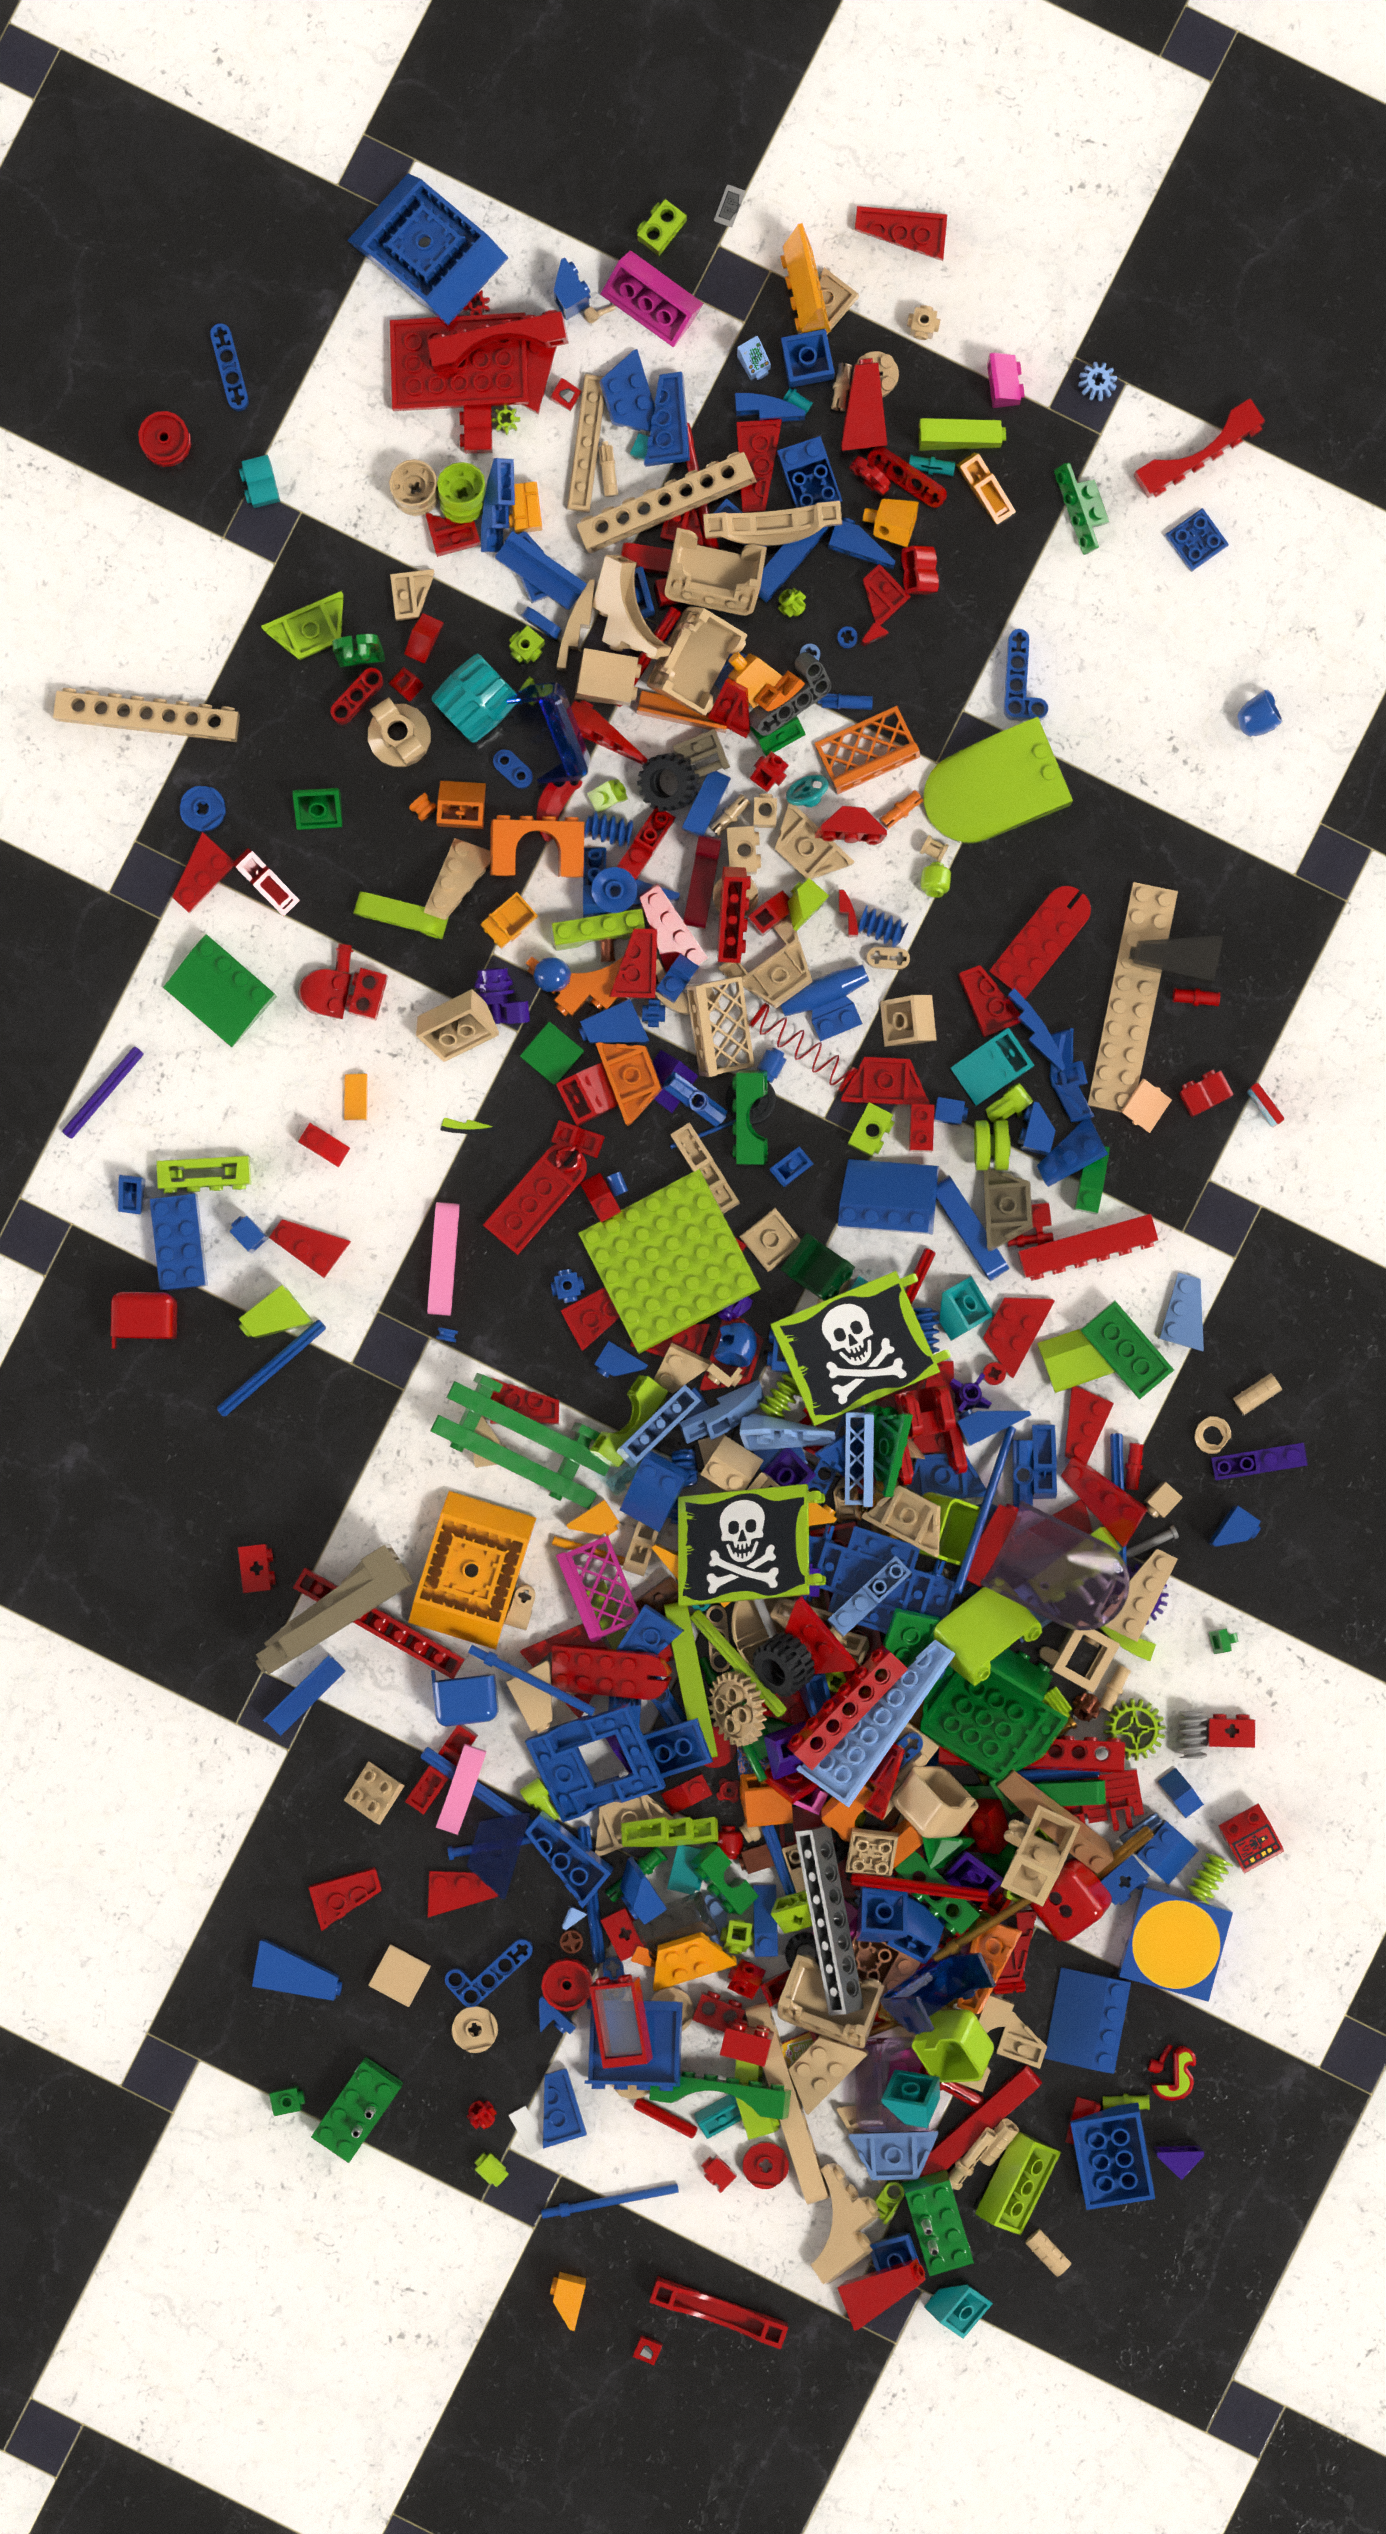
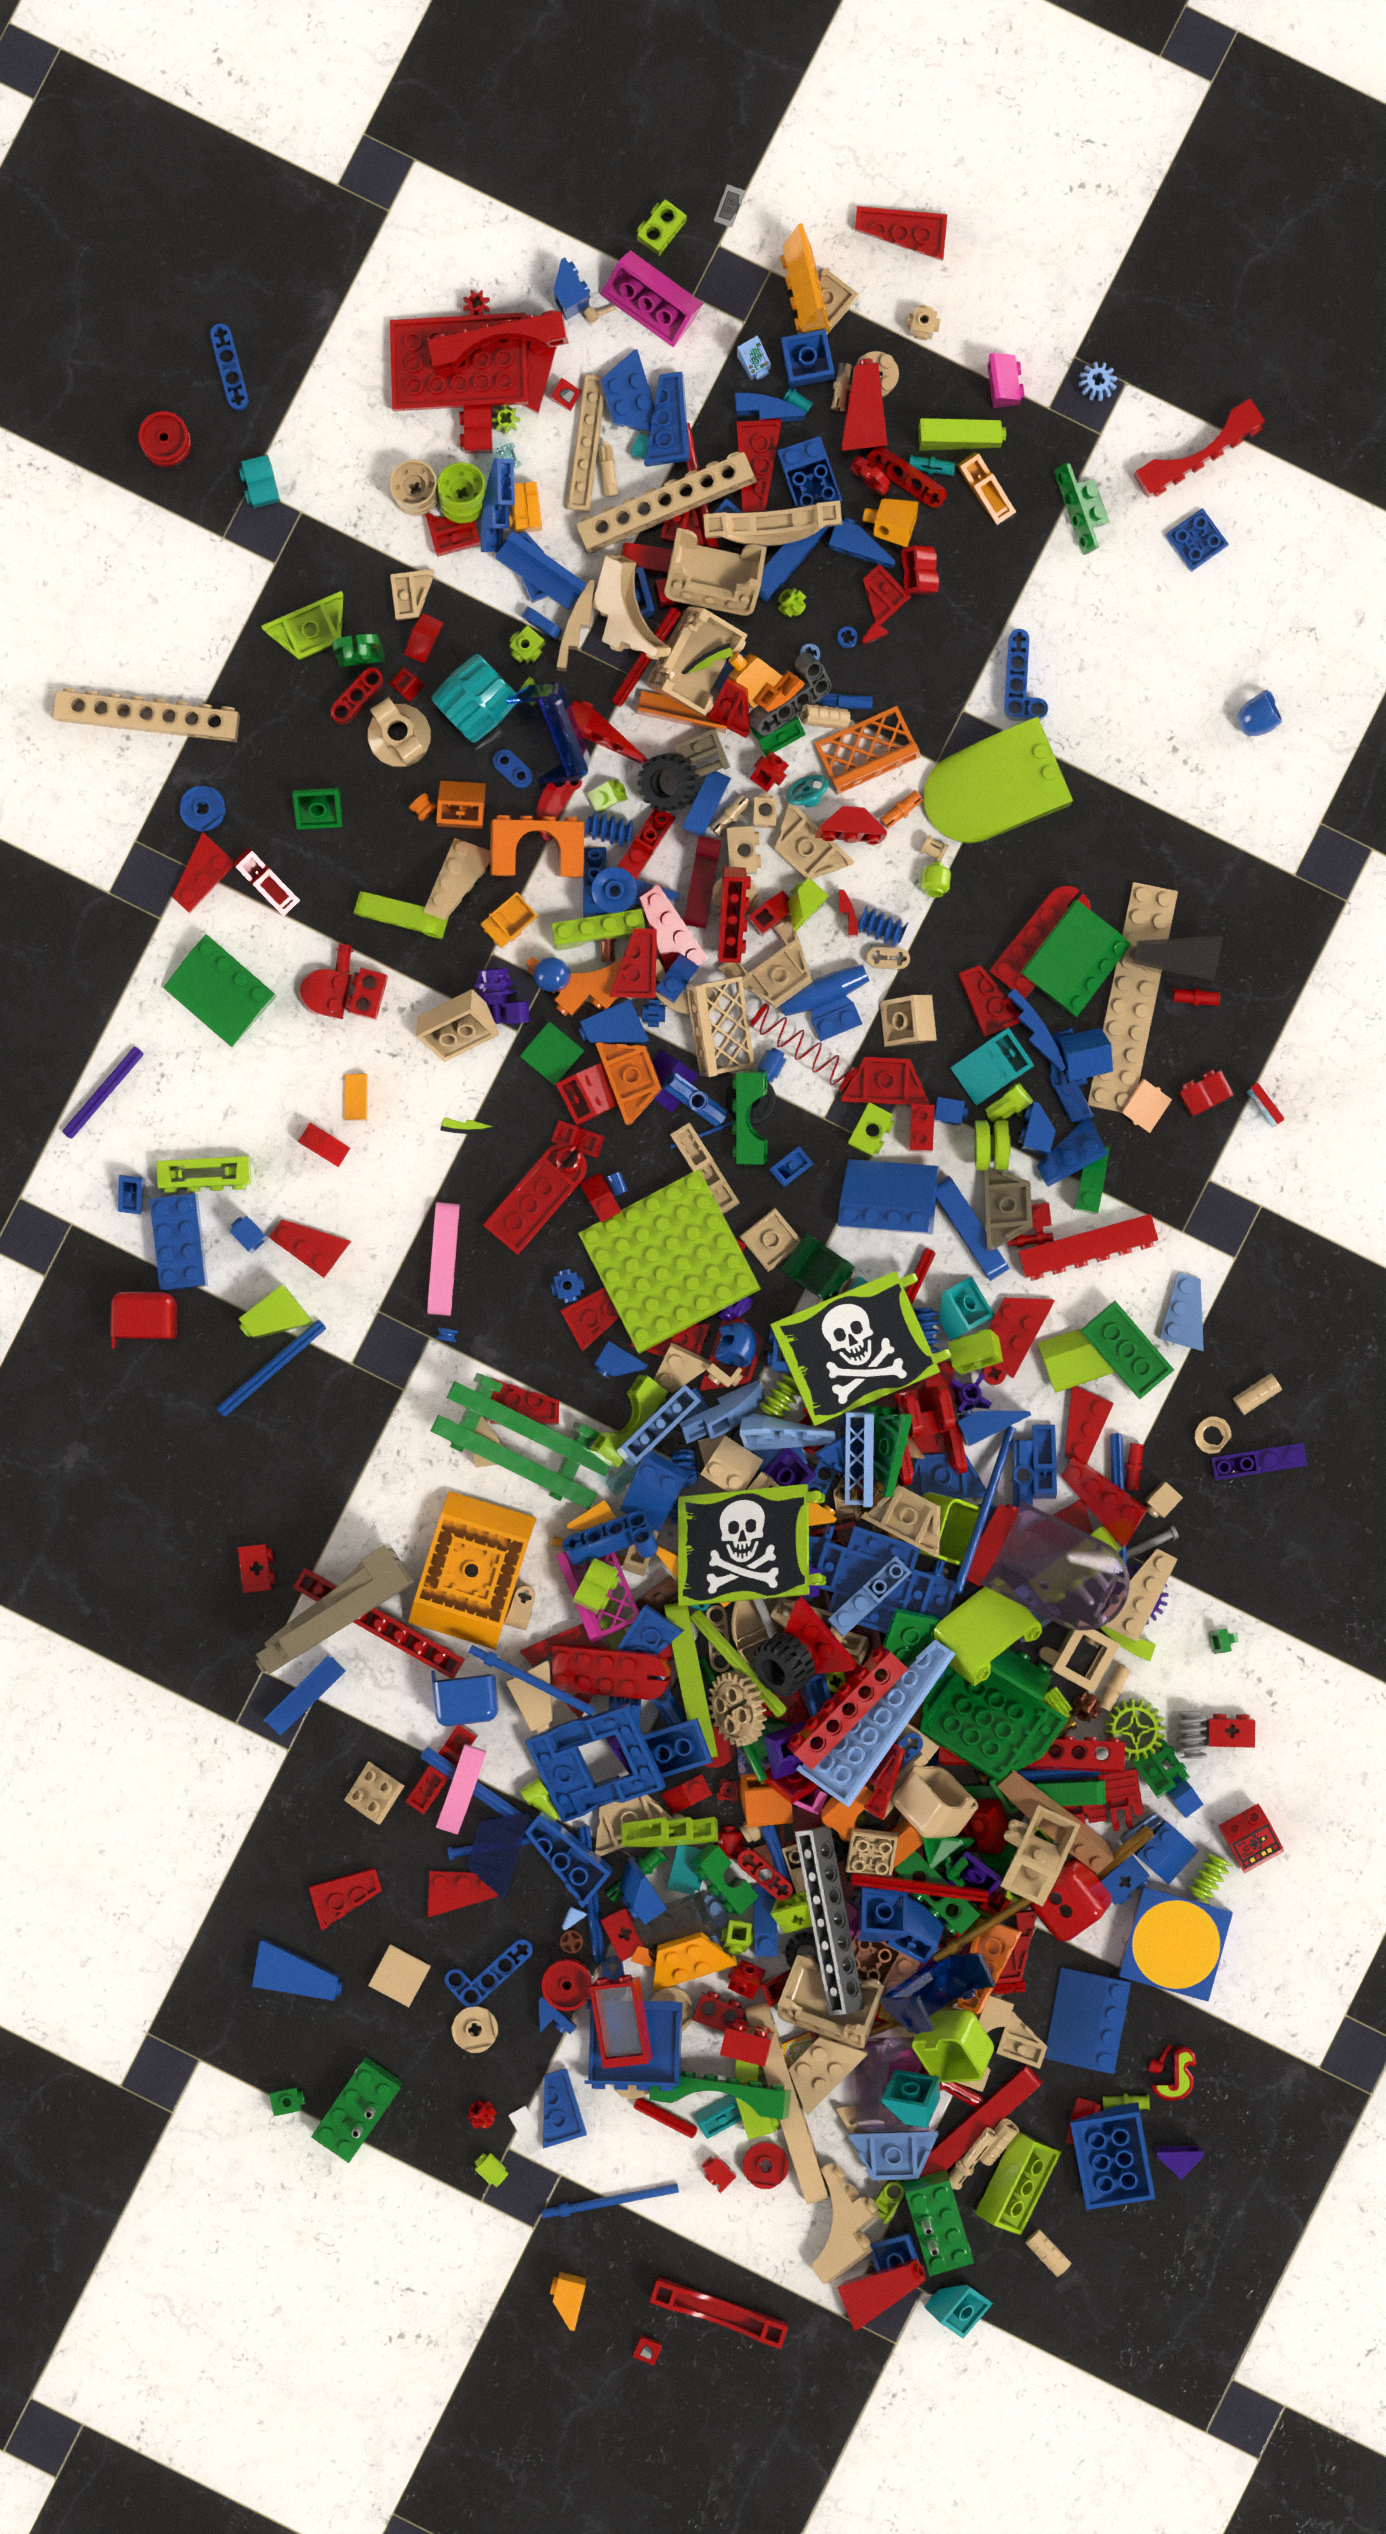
(449, 268): blue slope -> none
(507, 452): none -> clear light blue bush
(596, 1585): none -> lime brick
(607, 678): tan slope -> none
(611, 1537): none -> blue beam
(706, 660): none -> sticker
(747, 1867): none -> red beam
(825, 716): none -> tan axle
(953, 1873): none -> green piece
(975, 1351): none -> lime brick
(1075, 958): none -> green slope
(1086, 1054): none -> blue slope
(1155, 1774): none -> green plate
(1235, 1528): blue slope -> none

